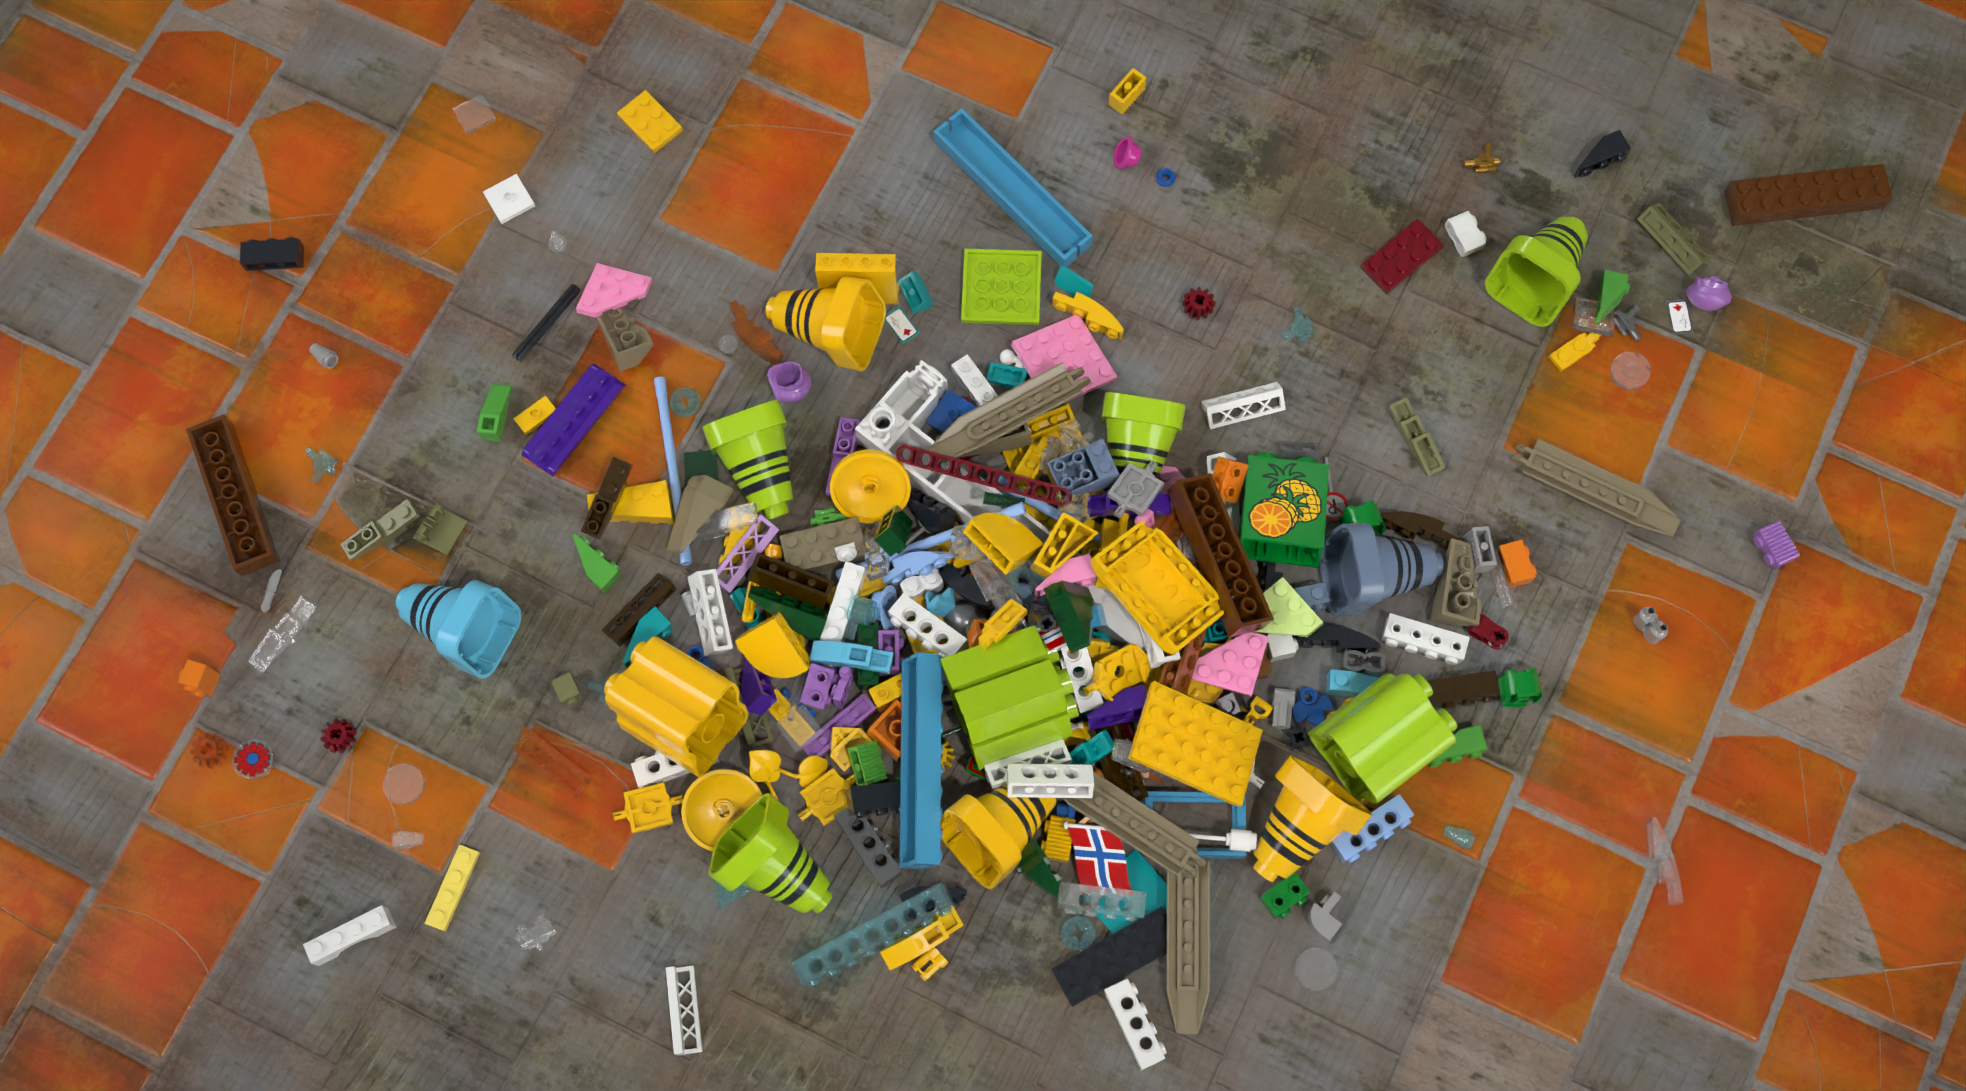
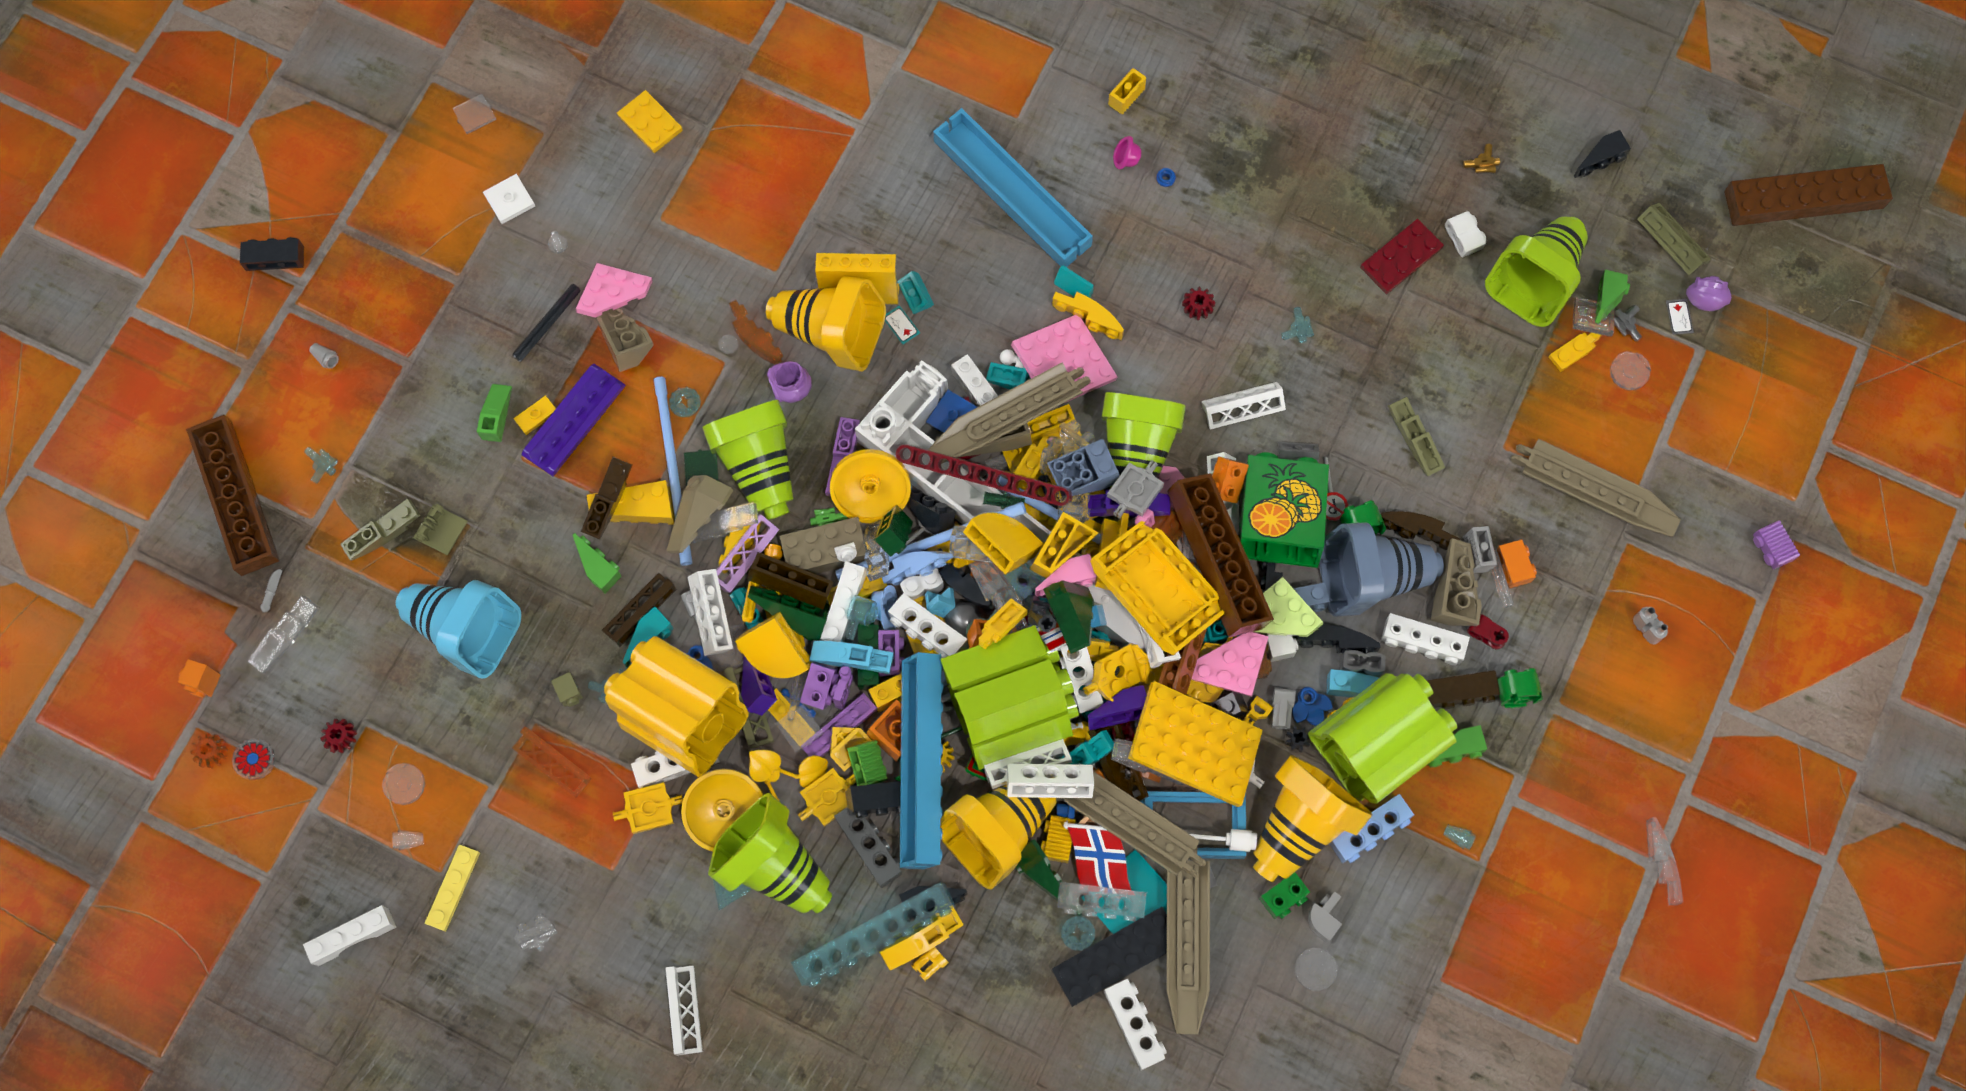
(1001, 287): lime plate -> none

